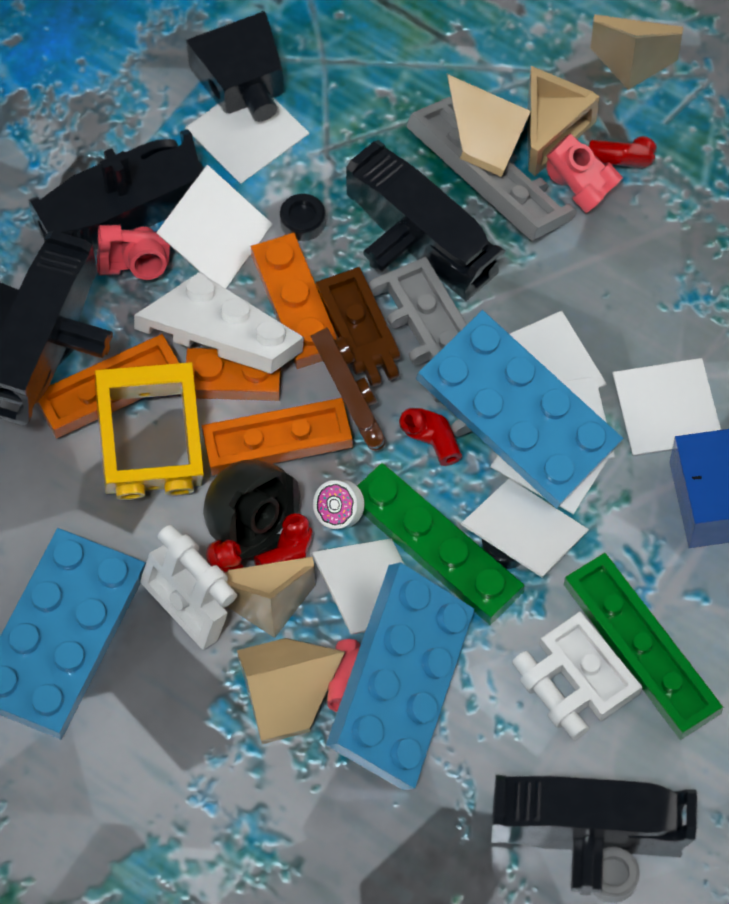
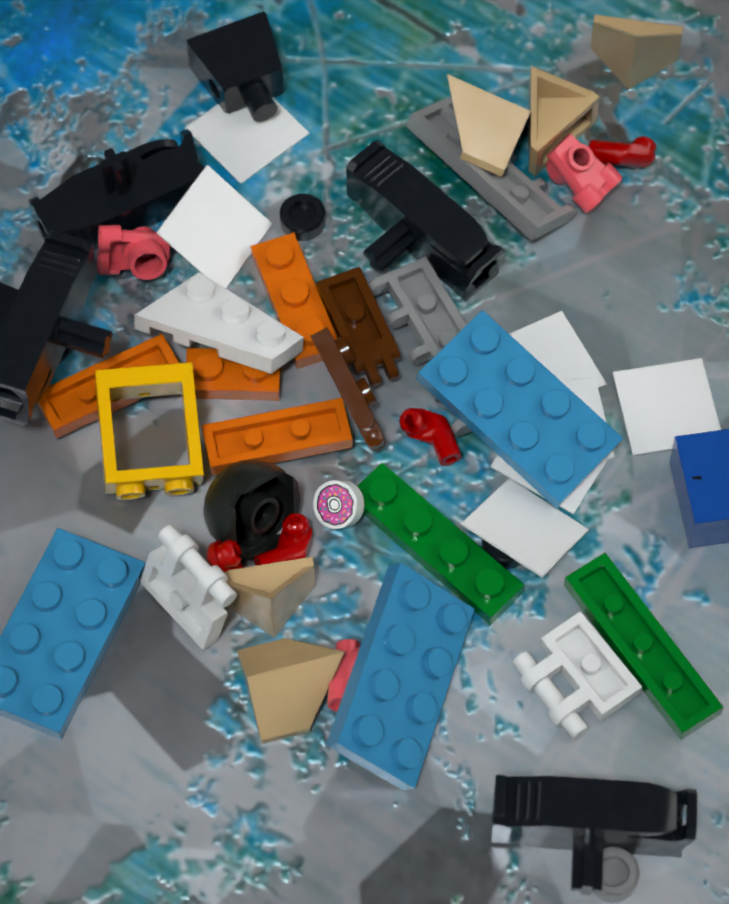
(355, 578): white piece -> none

